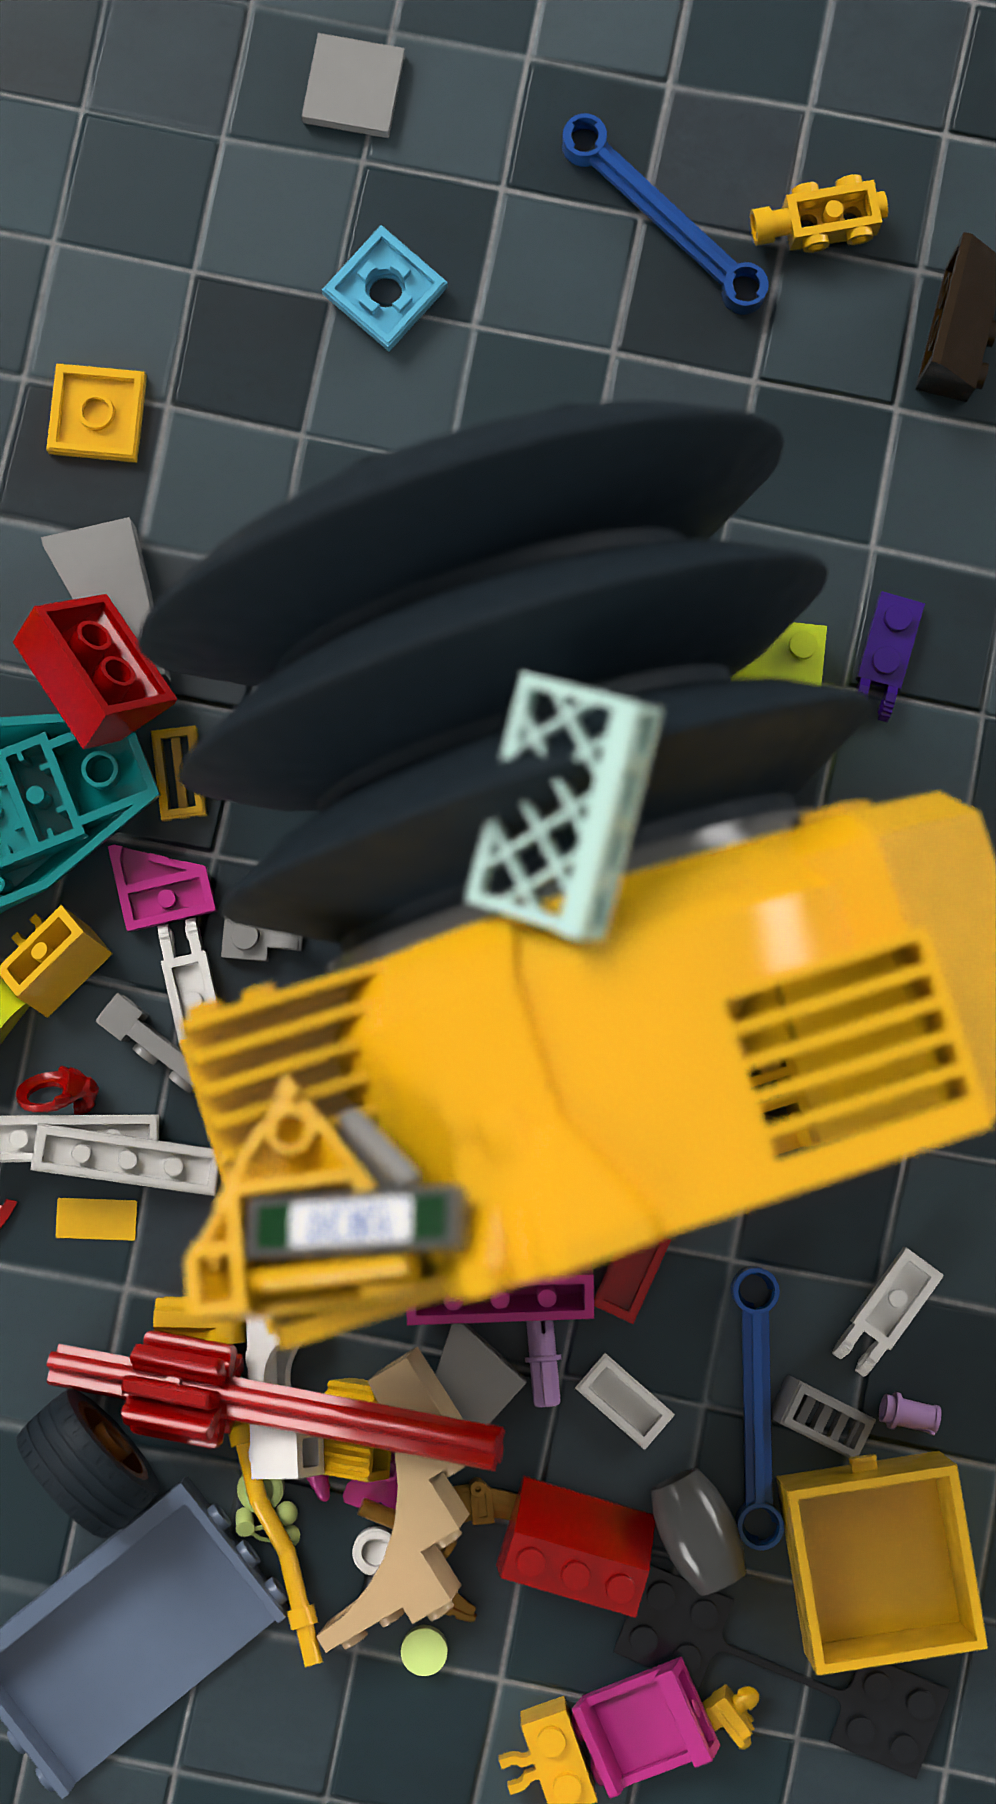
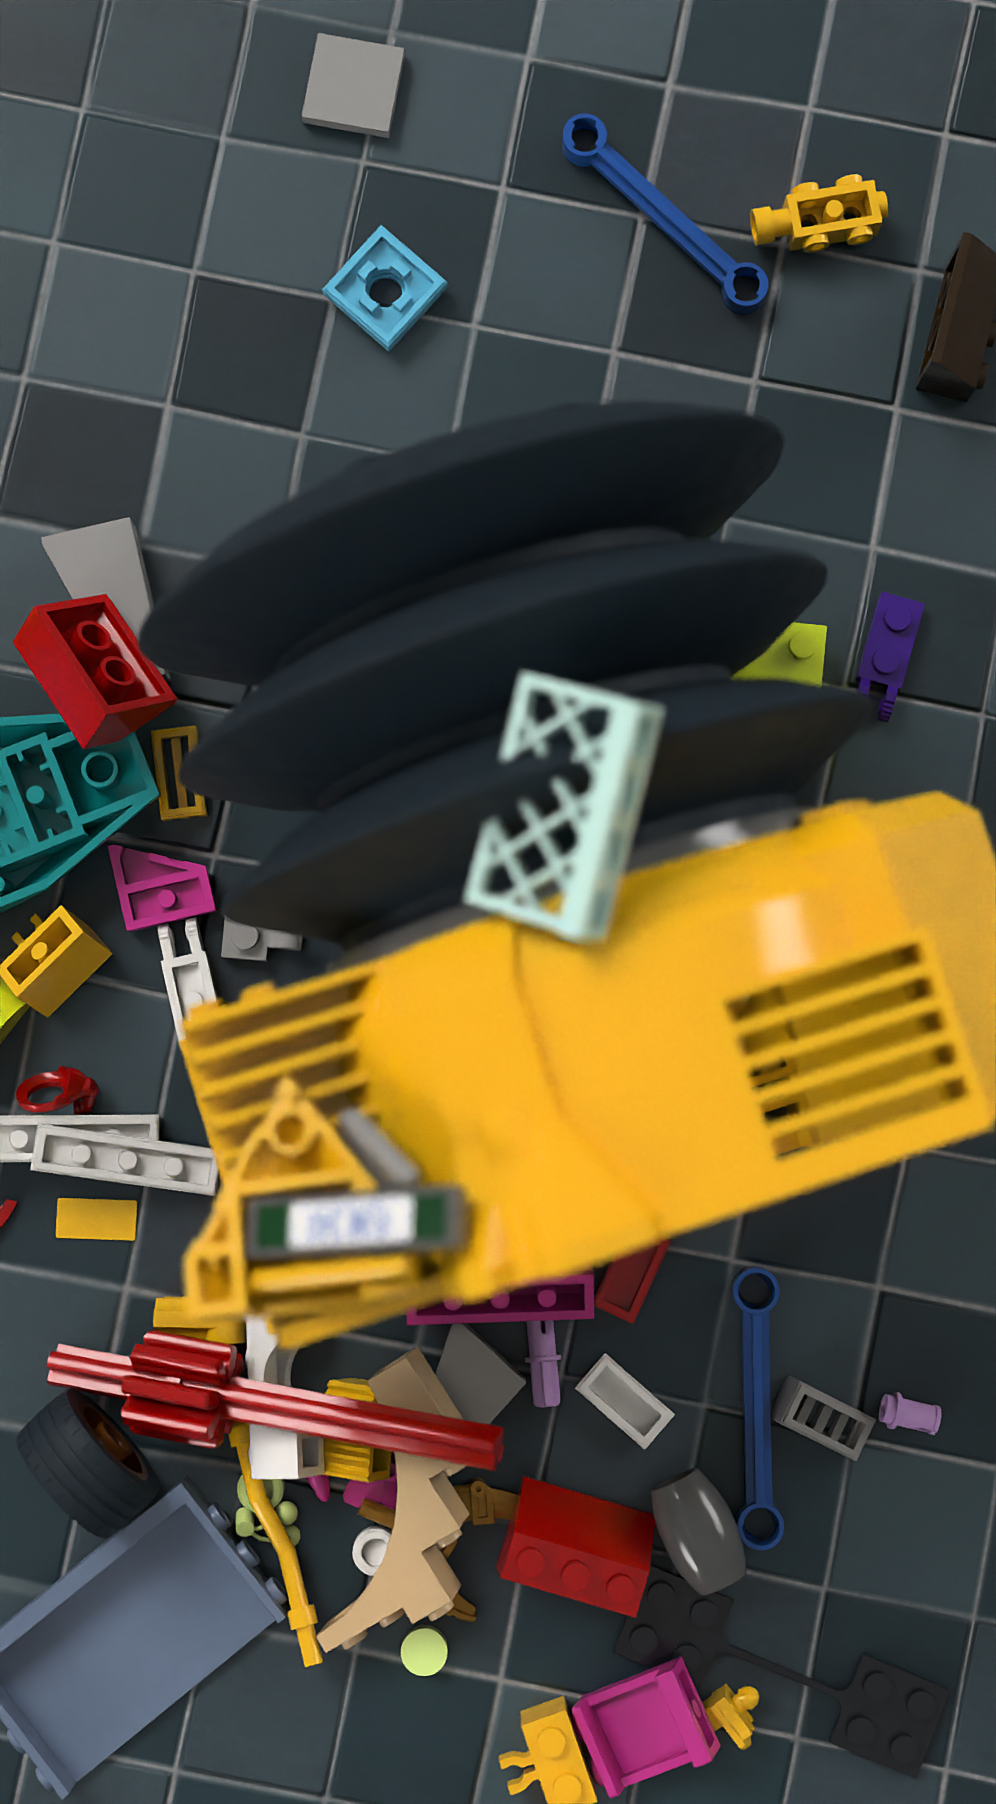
(96, 412): yellow tile -> none
(127, 1022): light grey plate -> none
(881, 1562): yellow container -> none
(889, 1308): white hinge -> none

